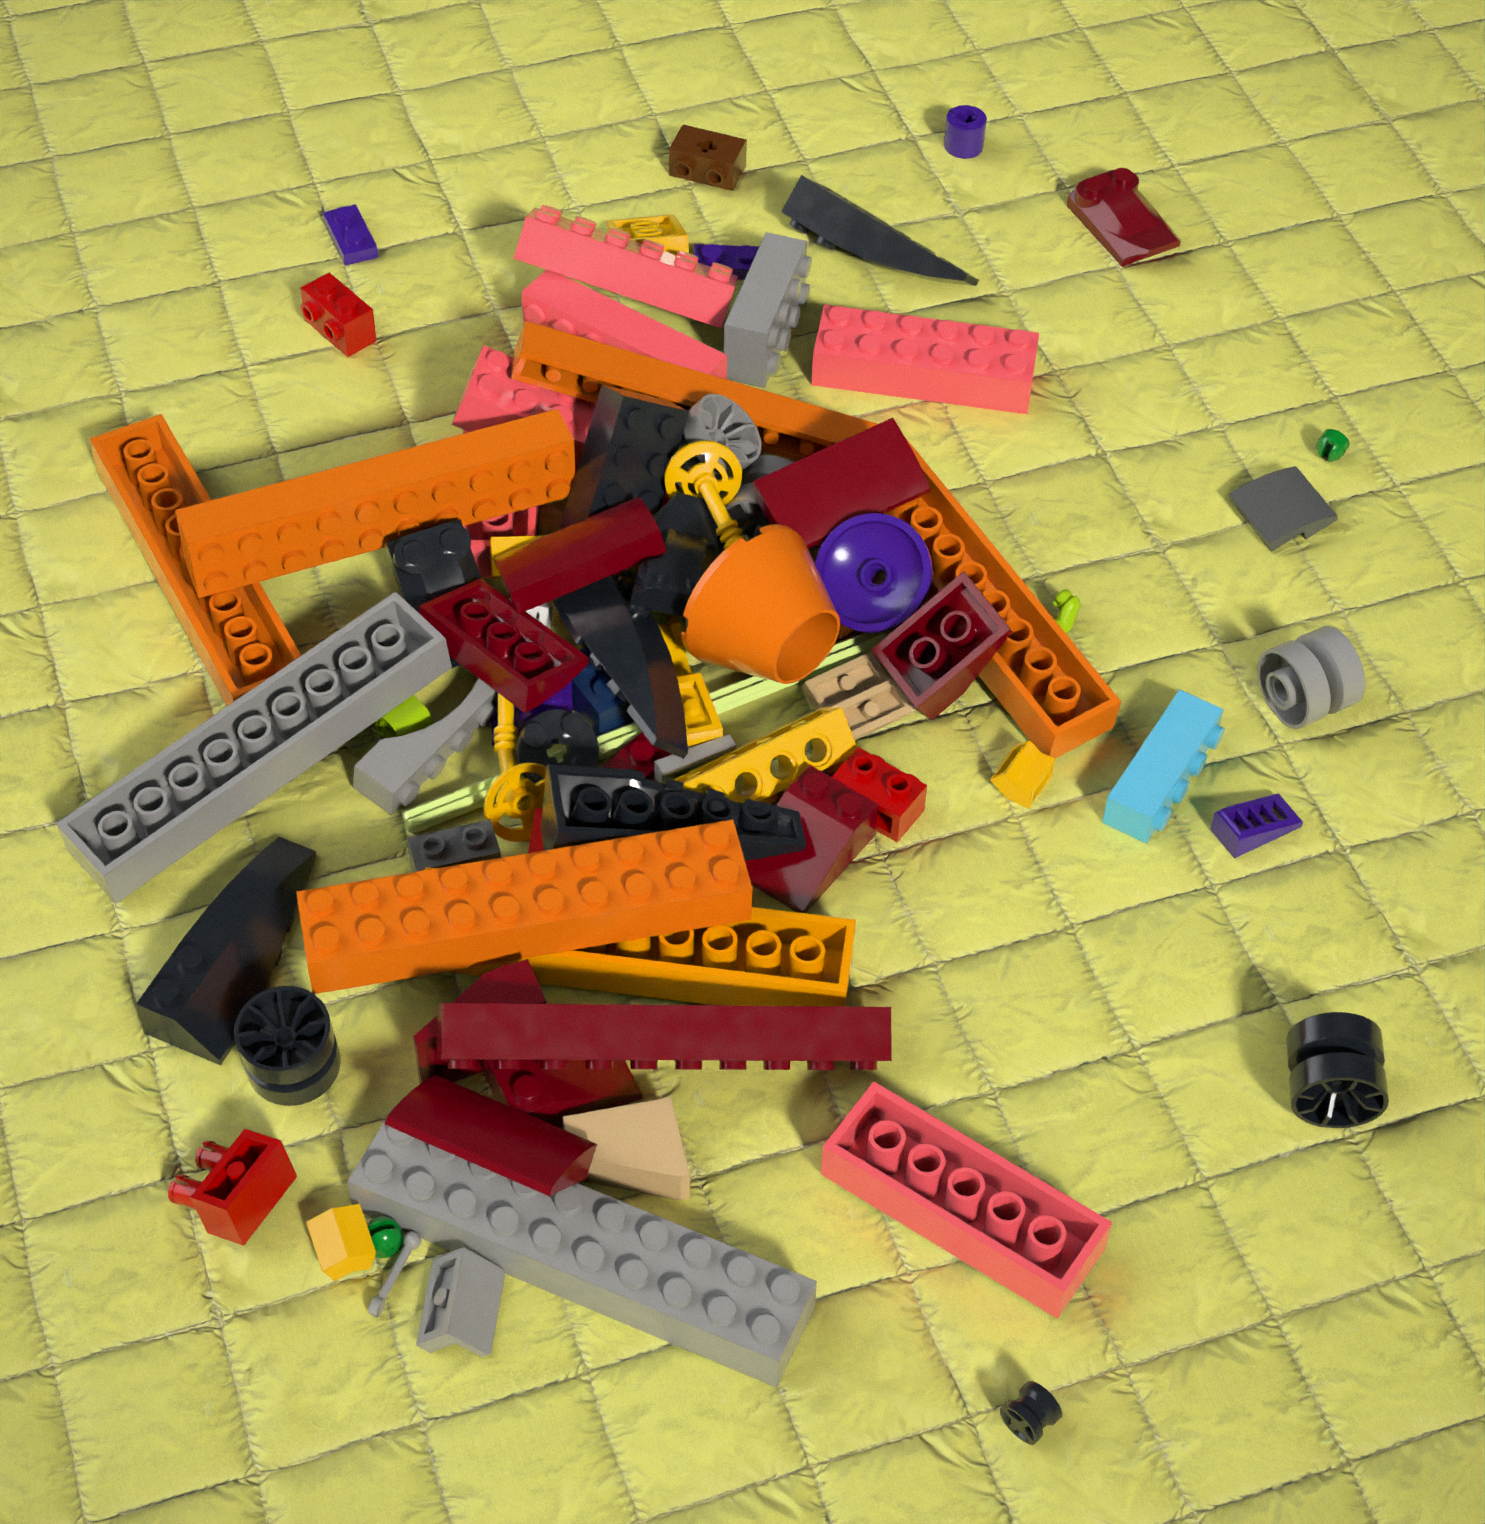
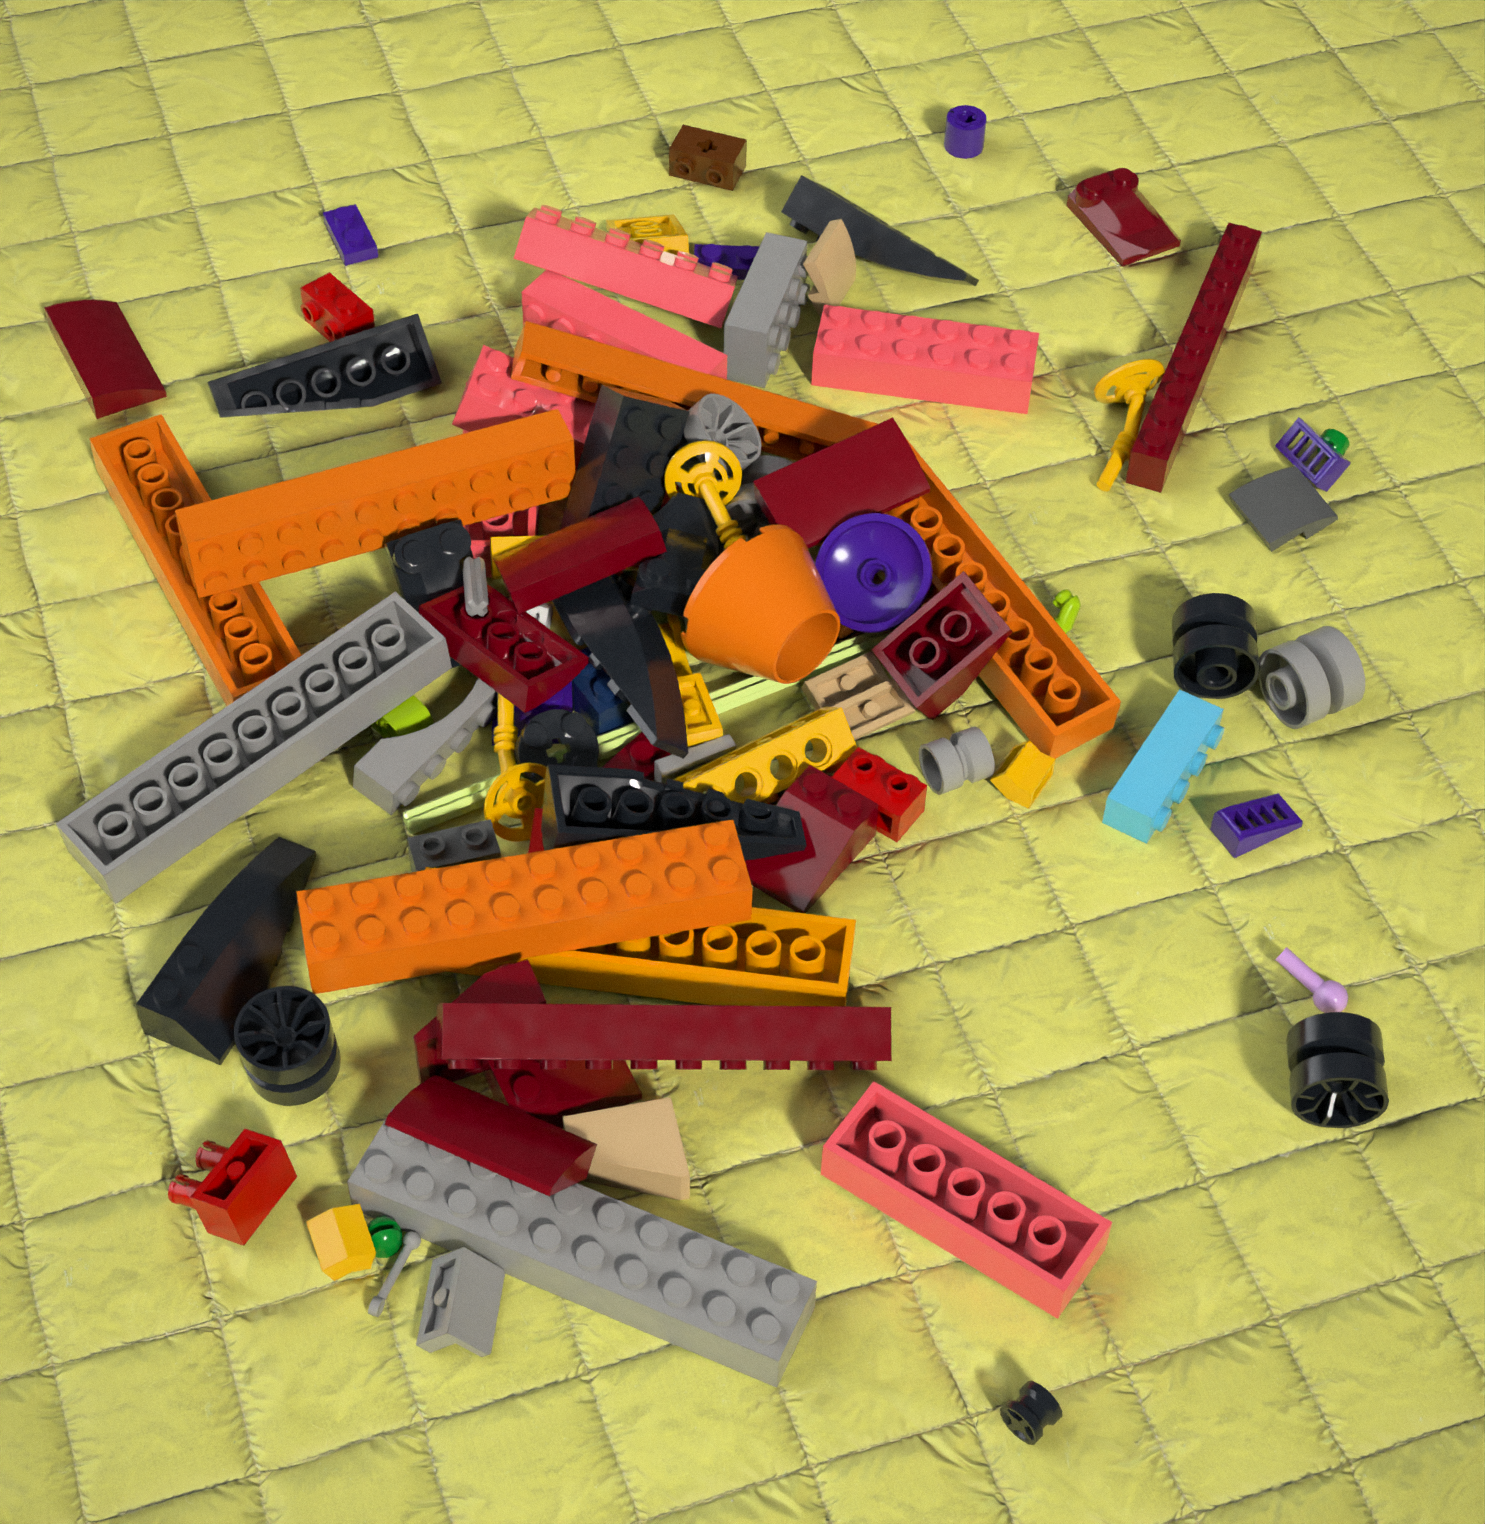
(104, 355): none -> dark red slope
(334, 375): none -> black wedge
(475, 586): none -> light grey axle
(831, 266): none -> tan slope
(953, 761): none -> light grey wheel
(1132, 390): none -> yellow dish
(1193, 358): none -> dark red brick
(1215, 646): none -> black wheel
(1327, 995): none -> lavender bar
(1331, 469): none -> dark purple slope

